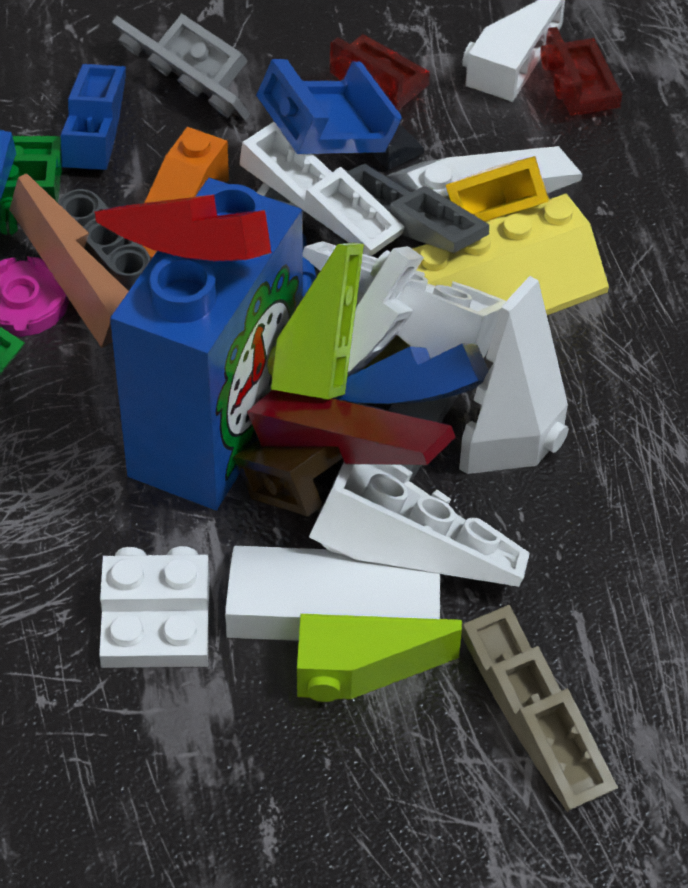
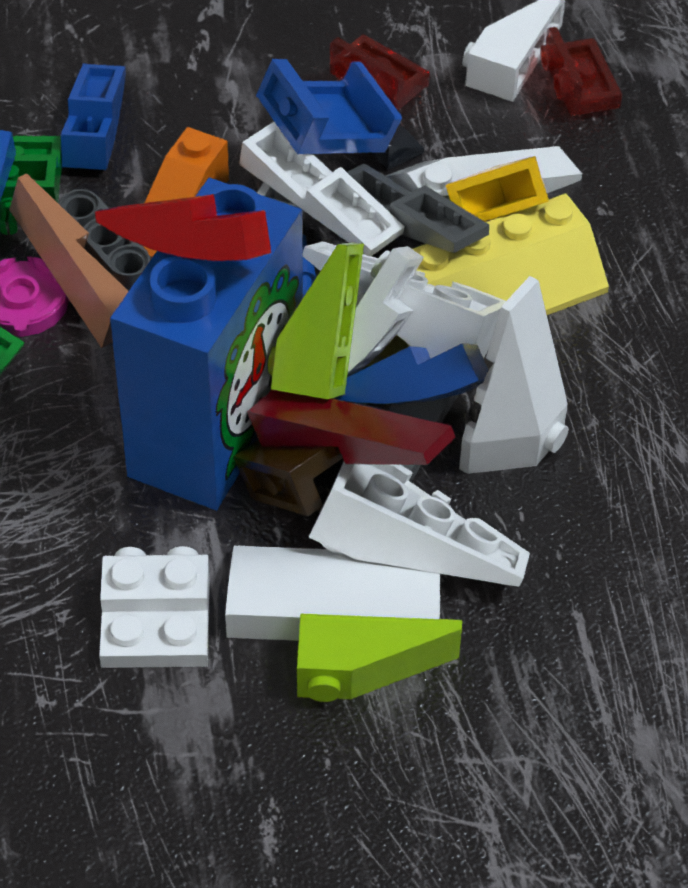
(195, 56): light grey bracket -> none
(537, 709): dark tan slope -> none

